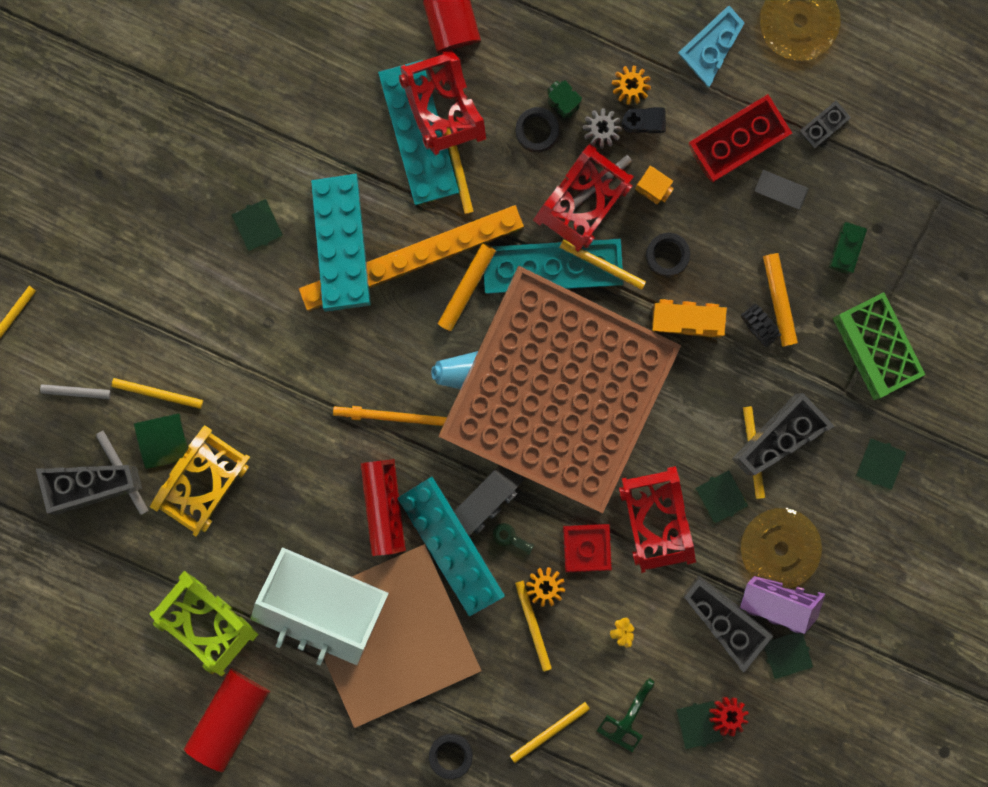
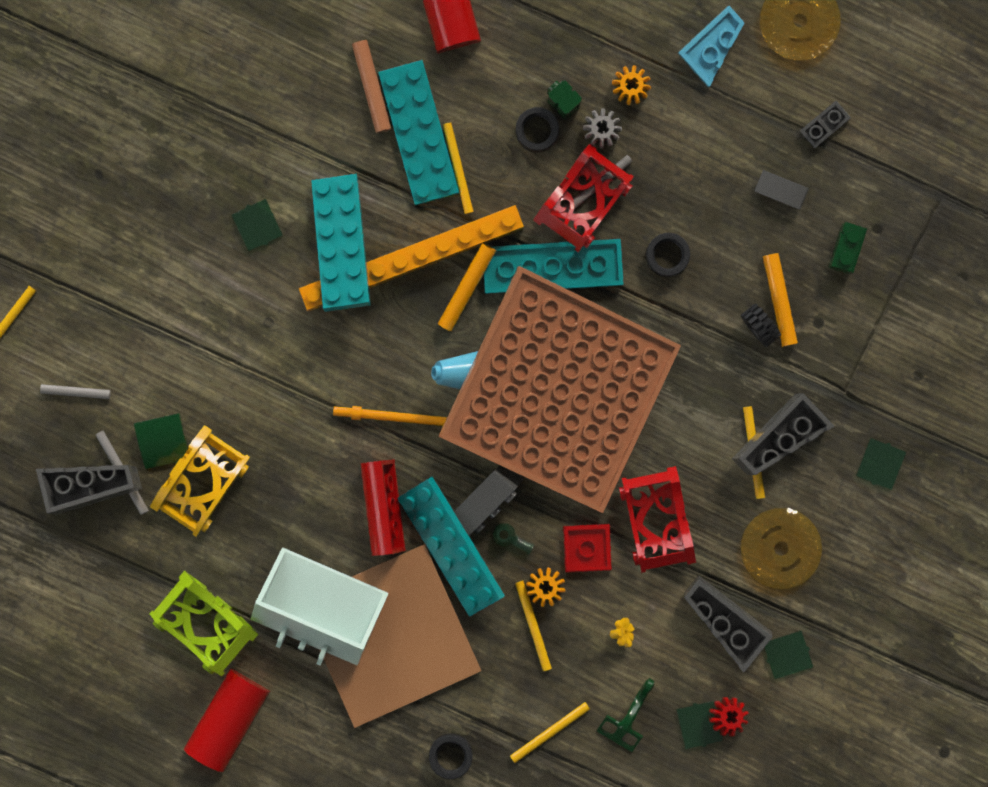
(157, 393): yellow bar -> none
(371, 86): none -> nougat piece
(470, 124): red fence -> none
(604, 265): yellow bar -> none
(649, 120): black piece -> none
(655, 185): light orange brick -> none
(689, 319): light orange wedge -> none
(721, 496): clear green piece -> none
(739, 138): red brick -> none
(781, 605): medium lavender wedge -> none
(861, 354): bright green fence -> none

